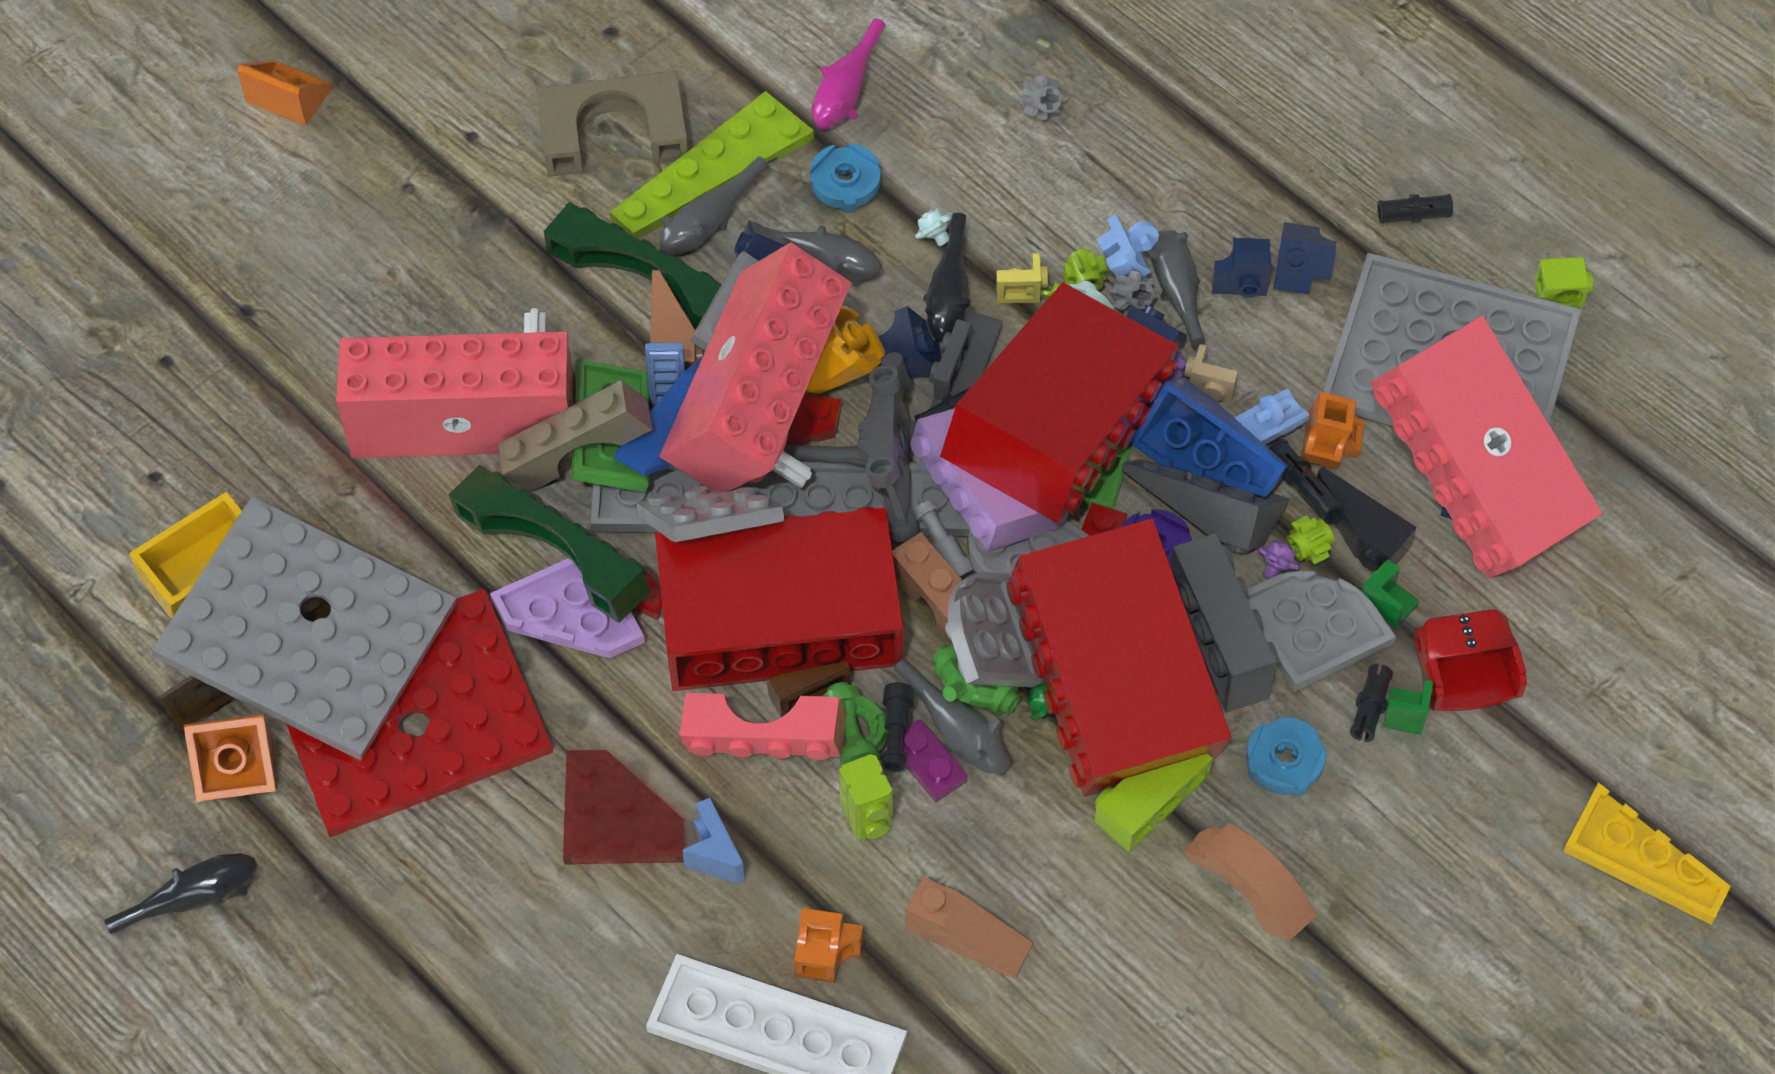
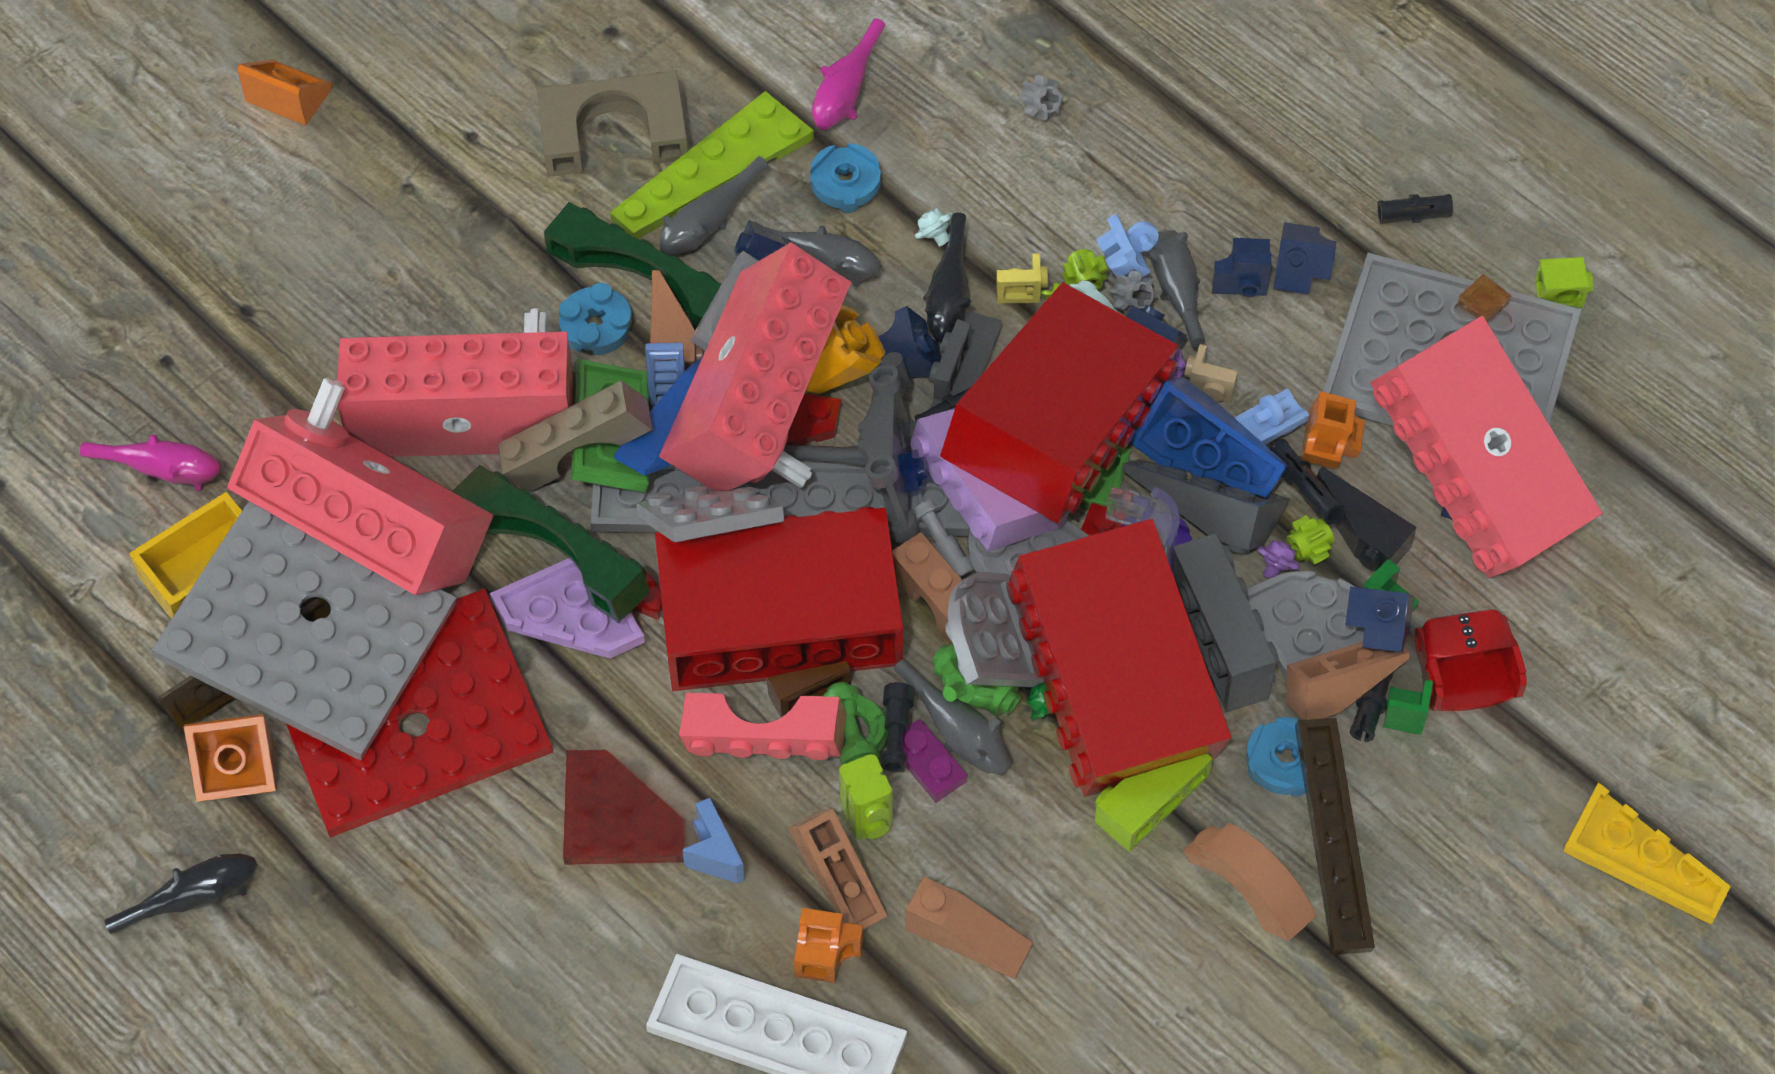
(160, 459): none -> dark pink piece
(358, 498): none -> coral piece
(590, 302): none -> dark azure plate
(837, 867): none -> nougat slope
(913, 470): none -> clear blue plate
(1130, 508): none -> clear brick
(1334, 836): none -> dark brown plate
(1337, 679): none -> nougat slope
(1383, 615): none -> dark blue brick
(1484, 298): none -> clear orange plate

